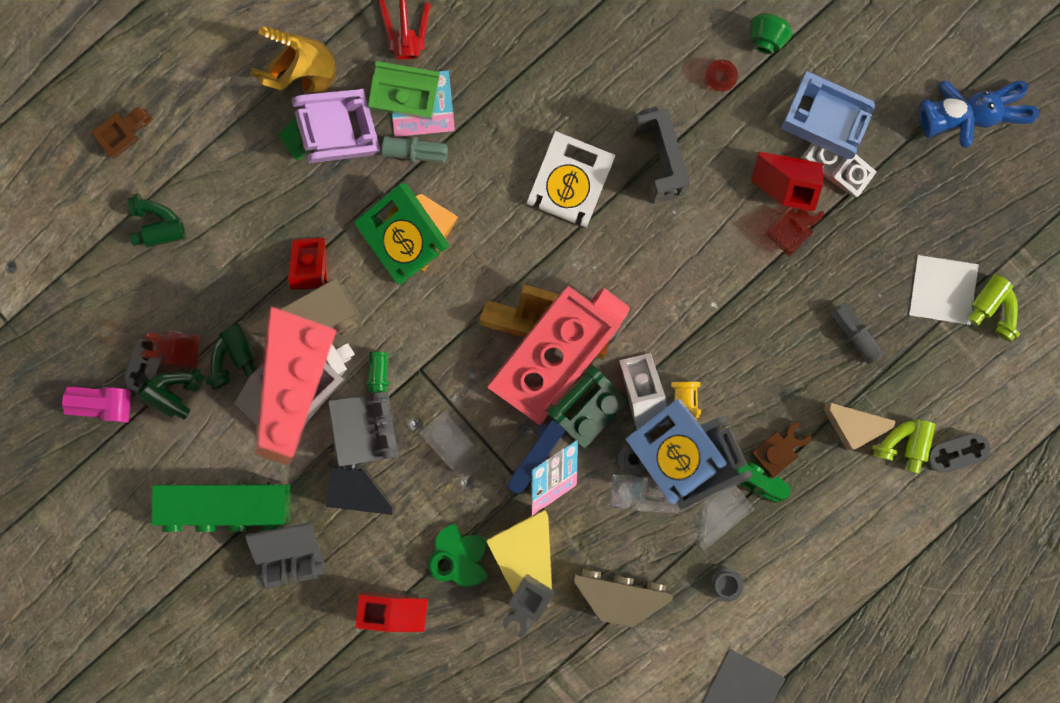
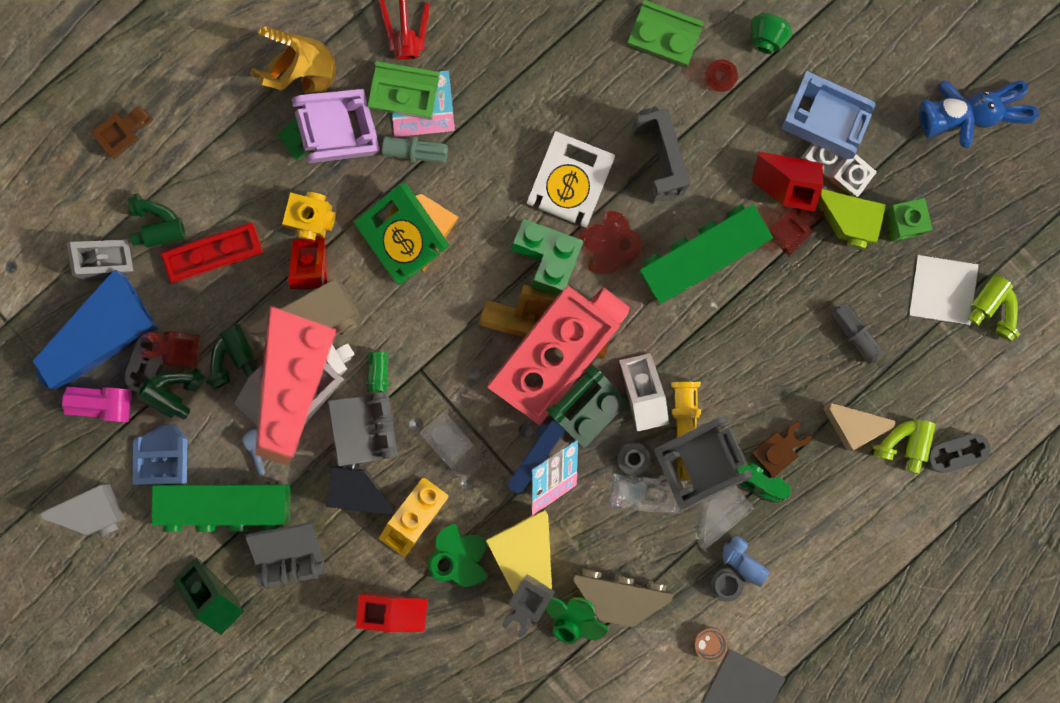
(88, 513): none -> light grey slope
(96, 332): none -> blue slope
(99, 258): none -> light grey slope
(160, 457): none -> medium blue slope
(208, 597): none -> dark green slope
(212, 253): none -> red tile
(250, 442): none -> sand blue hand
(299, 209): none -> yellow brick
(413, 517): none -> yellow bracket
(555, 251): none -> green plate
(575, 620): none -> green plate
(606, 243): none -> clear red plate
(665, 33): none -> bright green plate
(678, 455): medium blue container -> none
(704, 255): none -> green brick
(710, 644): none -> nougat tile
(746, 566): none -> medium blue arm
(852, 218): none -> lime slope
(908, 220): none -> bright green brick

